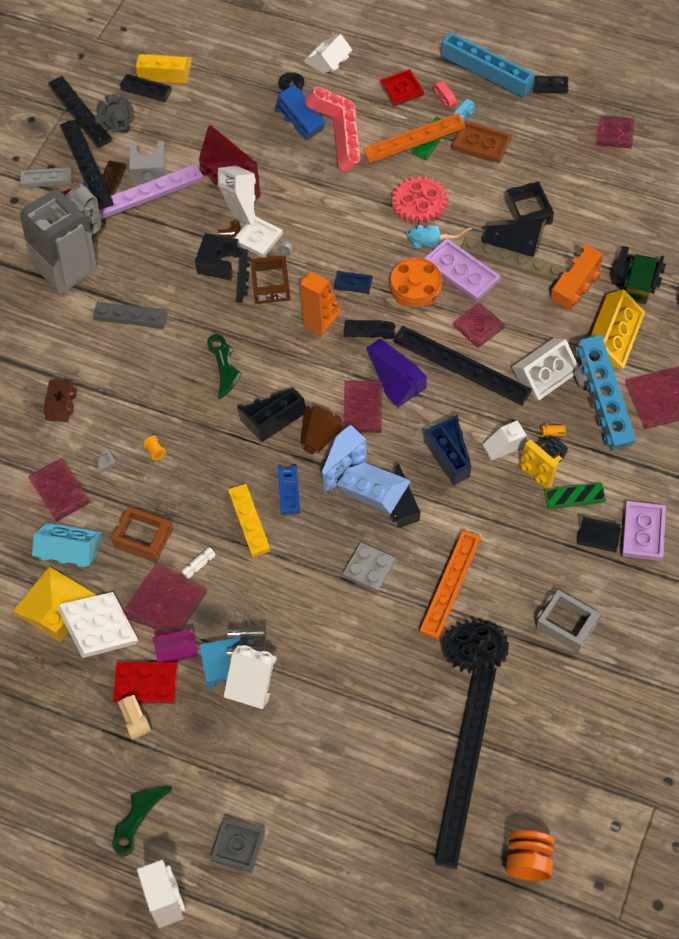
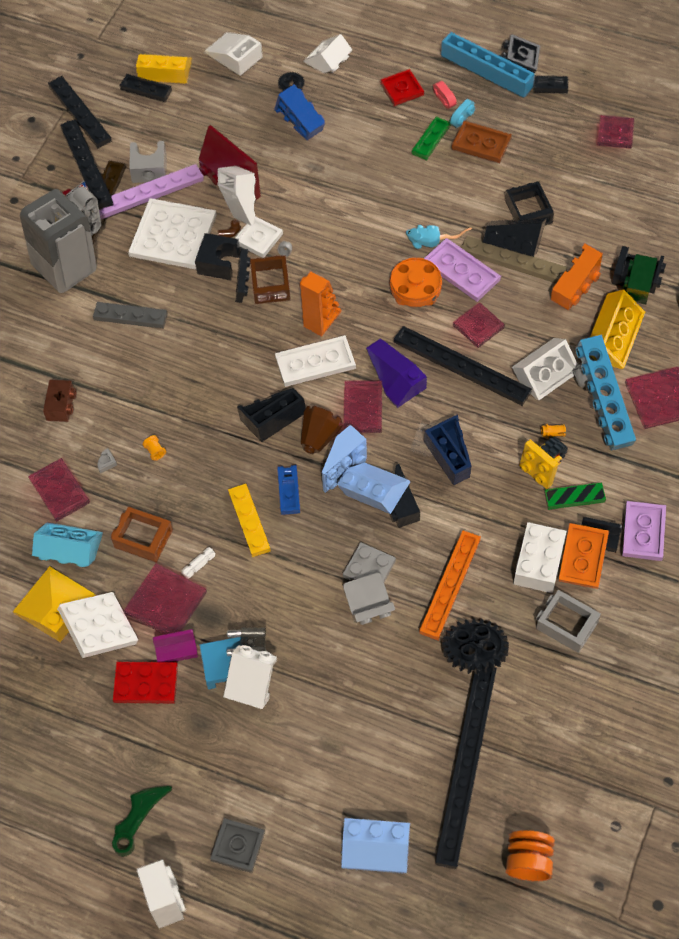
(46, 177): light grey tile -> none
(115, 113): dark grey piece -> none
(135, 720): tan piece -> none
(171, 233): none -> white plate
(228, 374): dark green piece -> none
(236, 52): none -> white slope
(315, 361): none -> white plate
(345, 126): coral beam -> none
(353, 282): dark blue plate -> none
(368, 598): none -> light grey bracket
(369, 329): black hinge -> none
(375, 845): none -> light blue slope
(414, 138): orange plate -> none
(419, 200): coral gear -> none
(505, 441): white slope -> none
(521, 52): none -> black plate
(539, 557): none -> white brick
(583, 556): none -> orange plate

